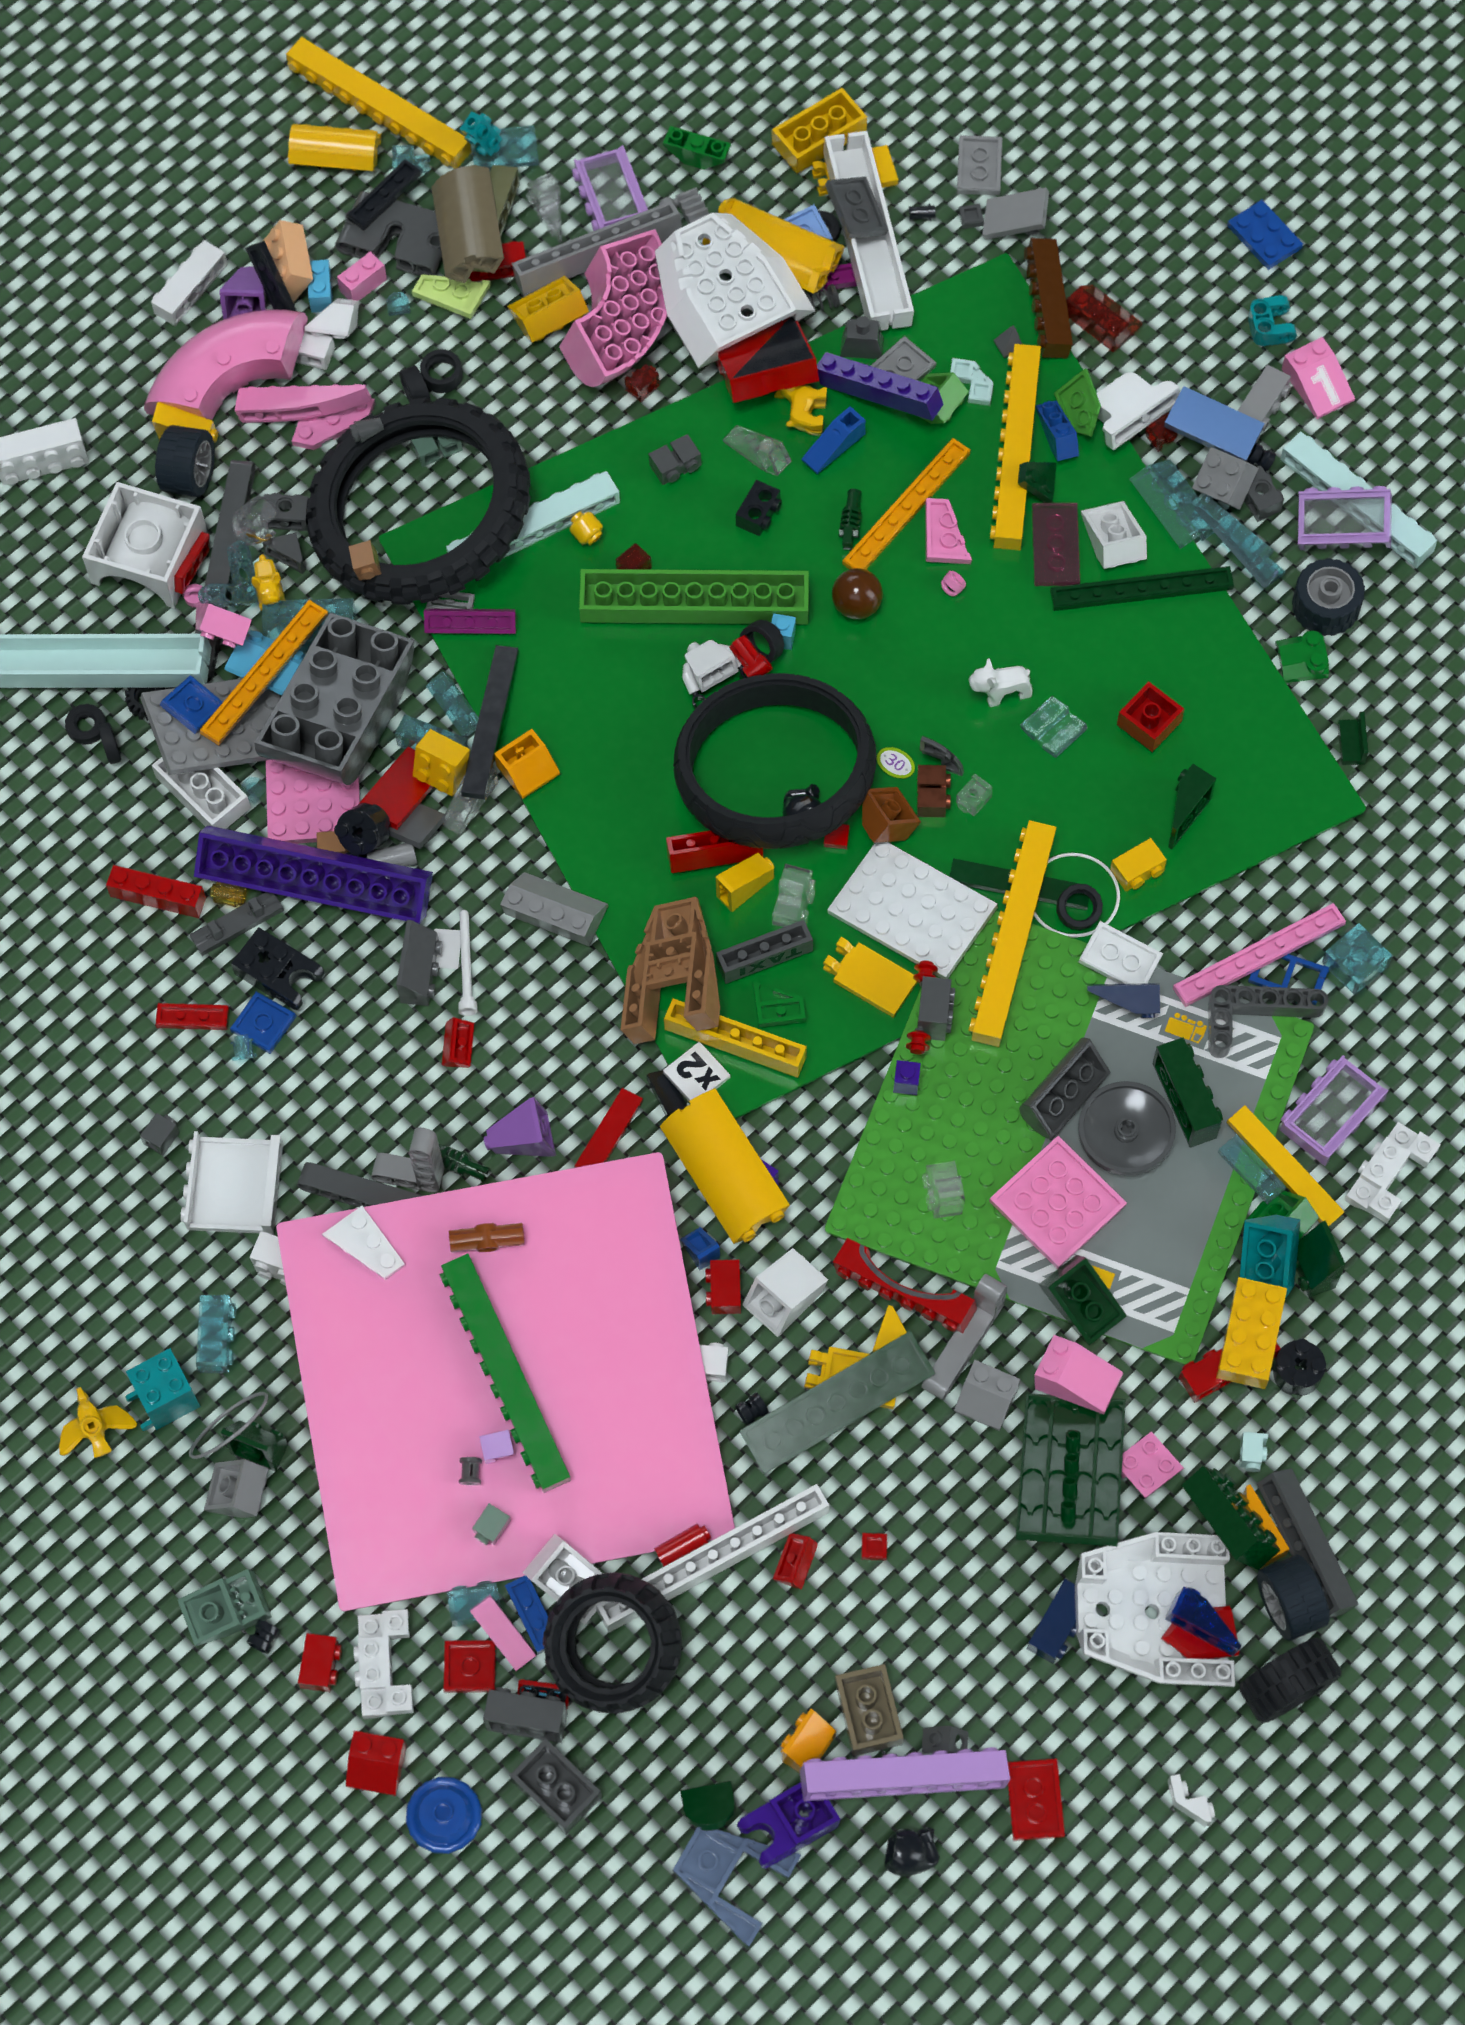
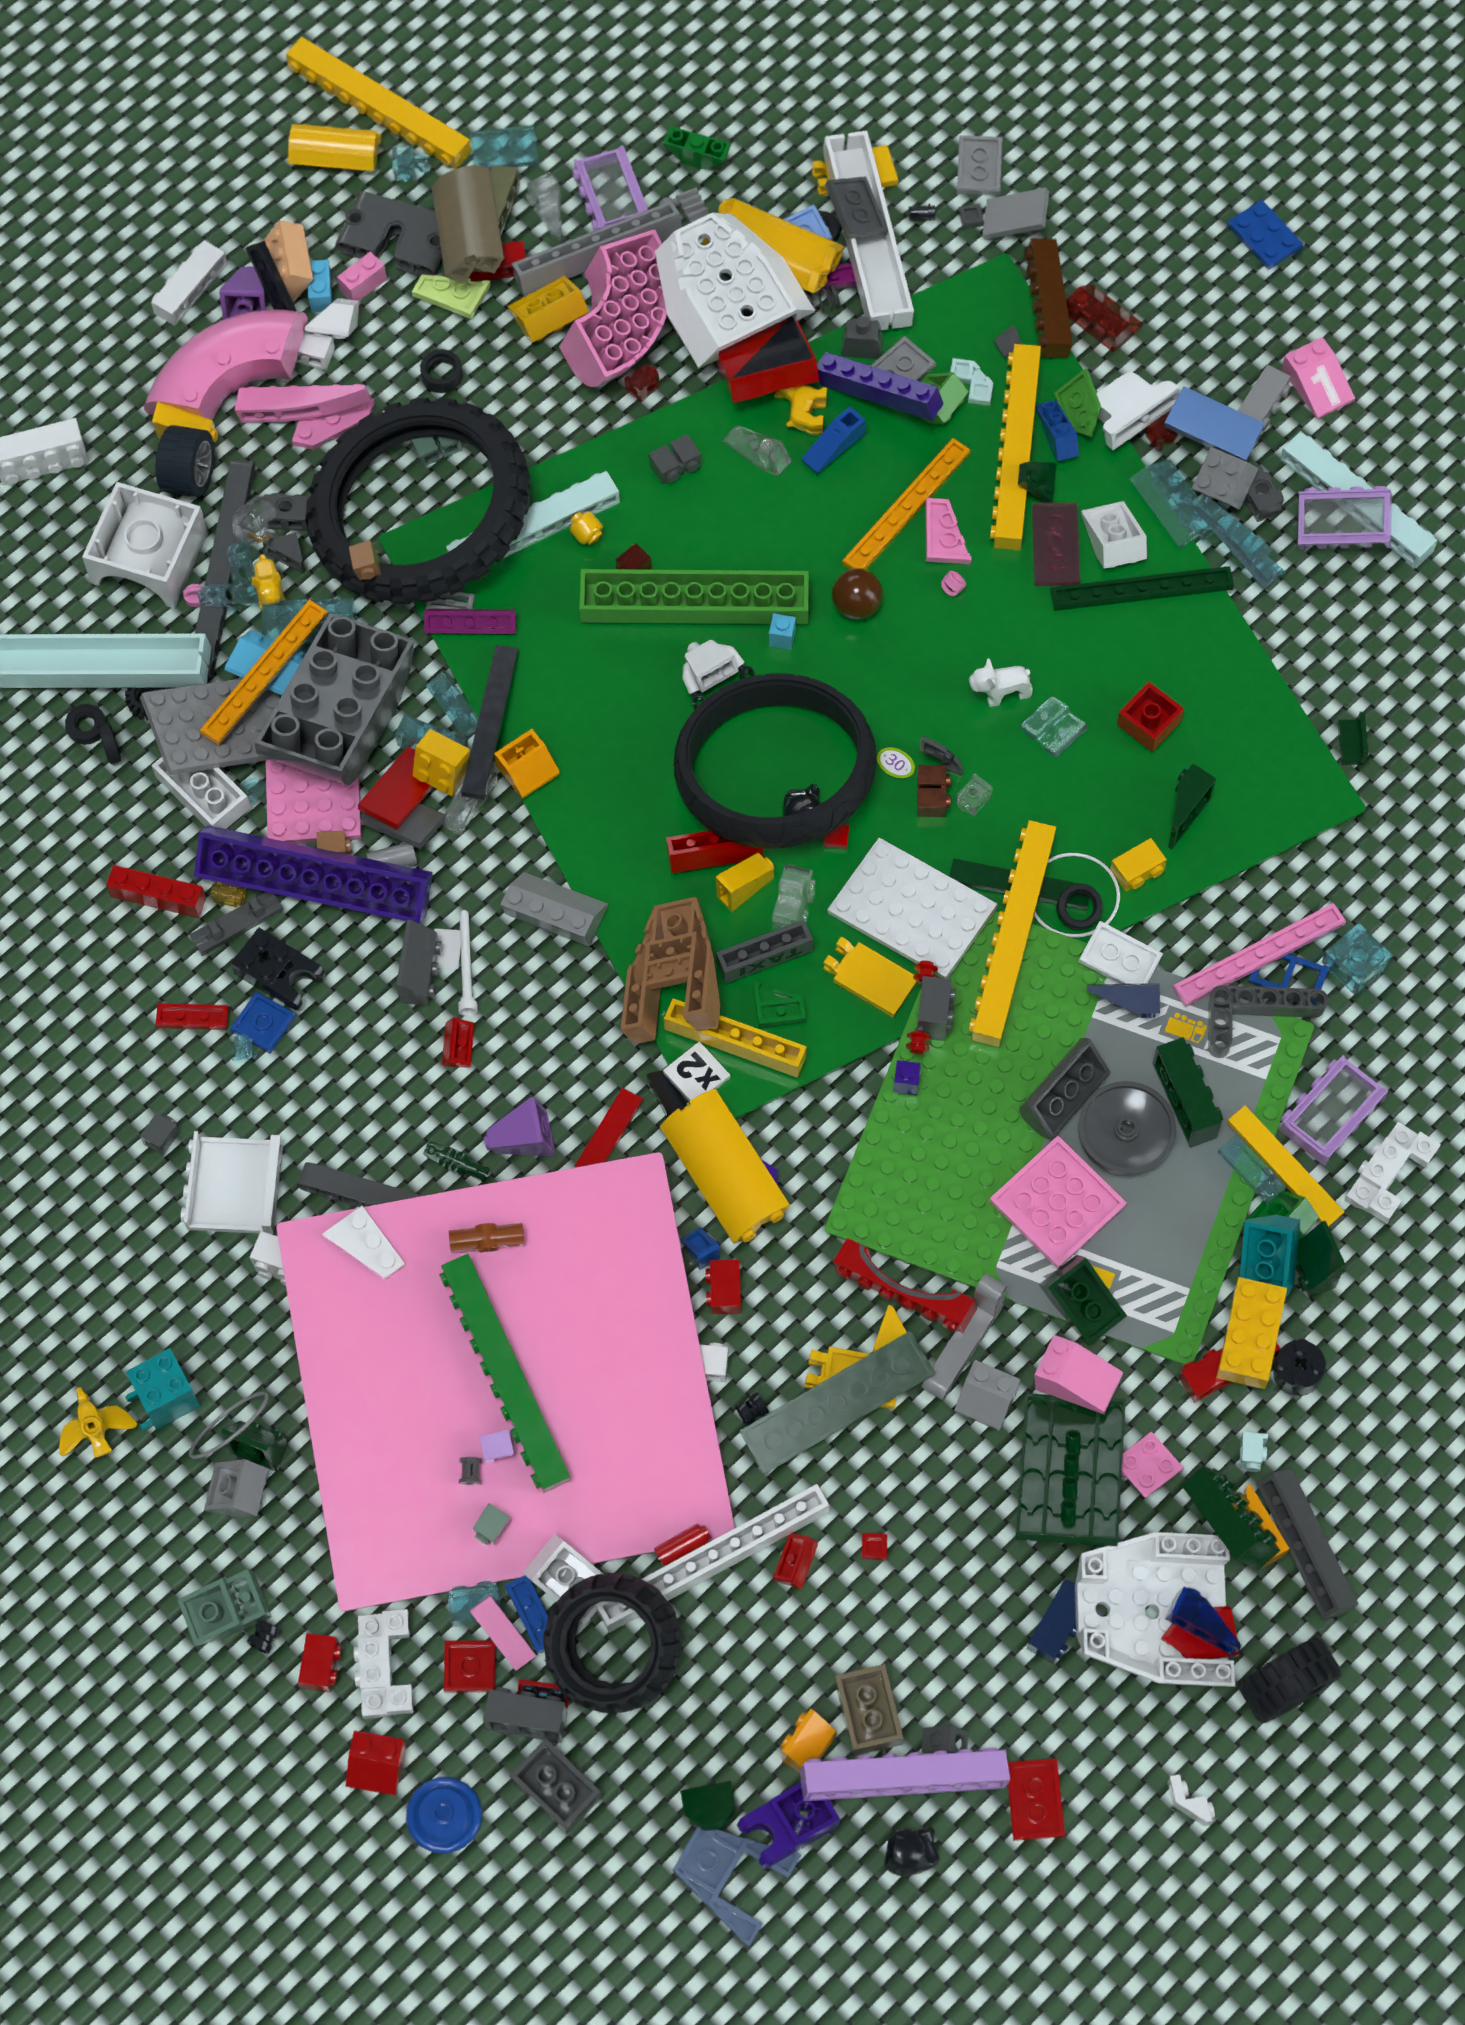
(191, 704): blue tile -> none
(192, 562): red tile -> none
(215, 1334): clear light blue brick -> none
(222, 624): bright pink slope -> none
(363, 828): black brick -> none
(365, 429): dark grey cone -> none
(384, 194): black tile -> none
(398, 304): clear light blue tile -> none
(413, 383): black tyre -> none
(420, 1171): light grey beam -> none
(481, 134): teal brick -> none
(749, 657): red piece -> none
(754, 506): black brick -> none
(771, 634): black tyre -> none
(784, 1291): white slope -> none
(802, 136): yellow brick -> none
(850, 519): dark green hinge -> none
(888, 815): dark orange slope -> none
(944, 1190): clear brick -> none
(1261, 457): black wheel -> none
(1273, 333): teal piece -> none
(1293, 1597): black wheel -> none
(1303, 657): green slope -> none
(1328, 596): black wheel -> none

